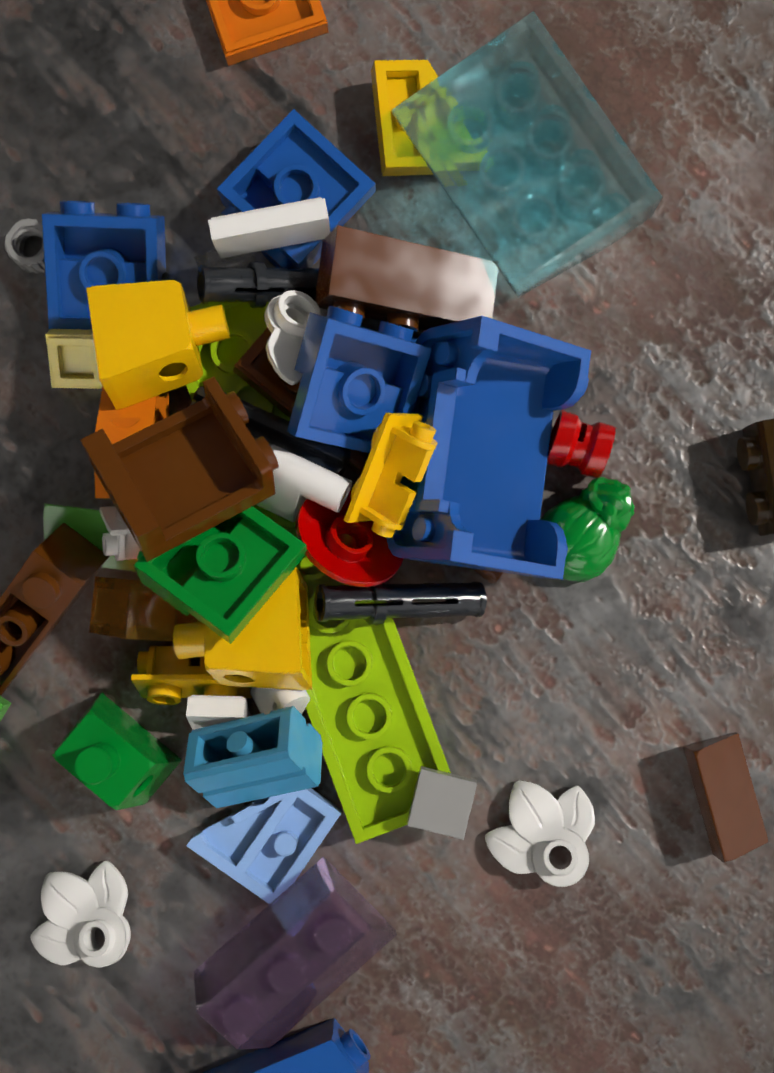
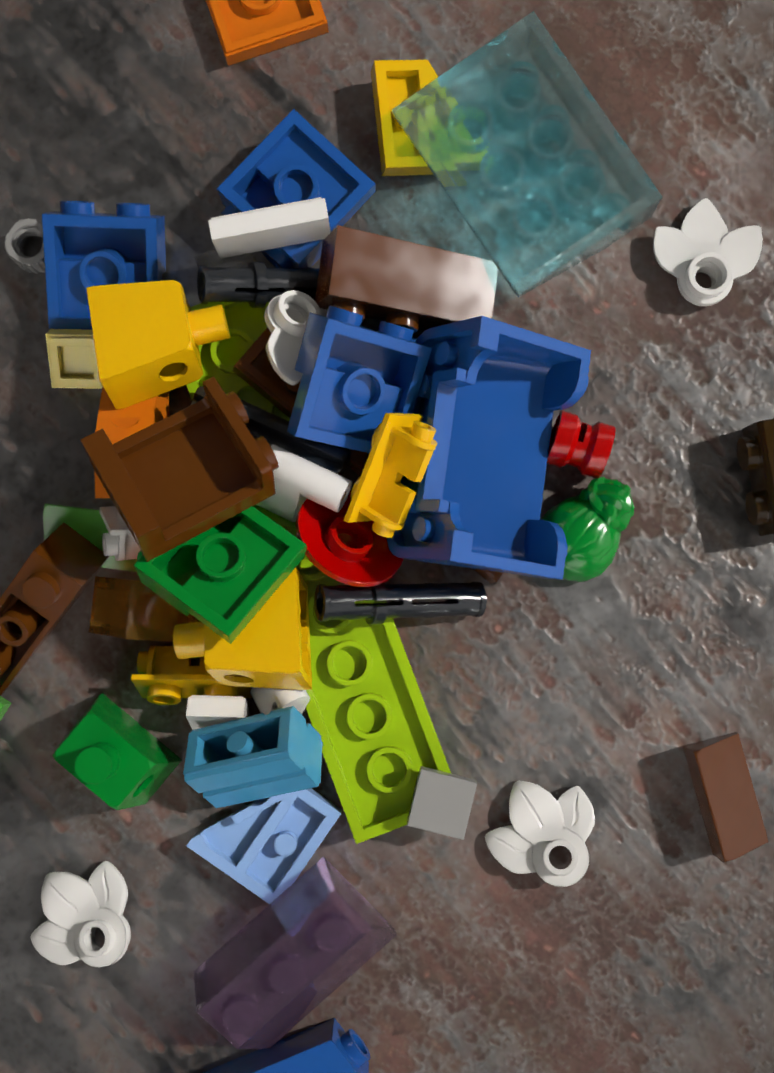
(706, 248): none -> white plate

